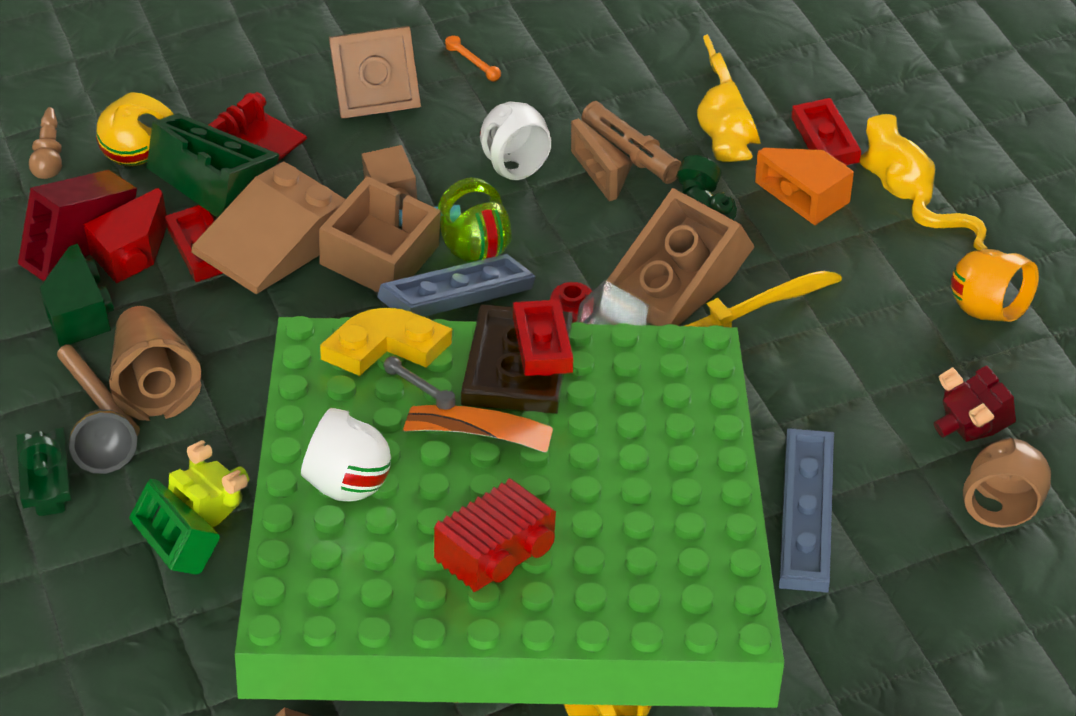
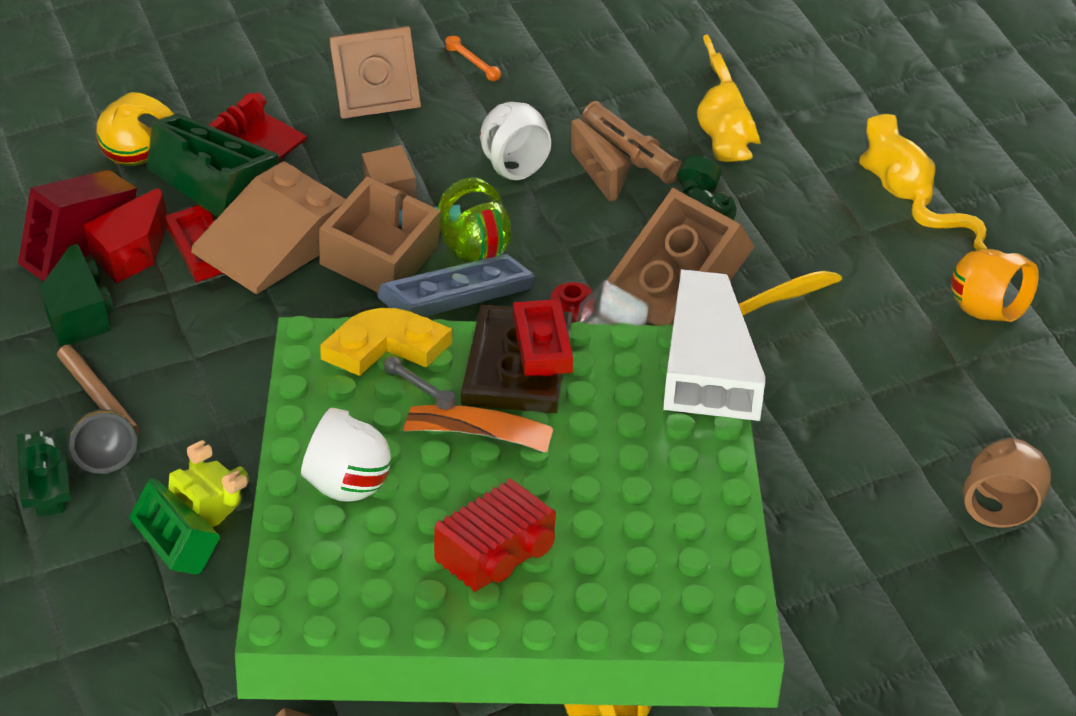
(45, 159): medium nougat bar -> none
(151, 367): medium nougat cone -> none
(711, 352): none -> white slope
(805, 180): orange slope -> none
(807, 511): sand blue tile -> none
(826, 130): red plate -> none
(975, 406): dark red piece -> none

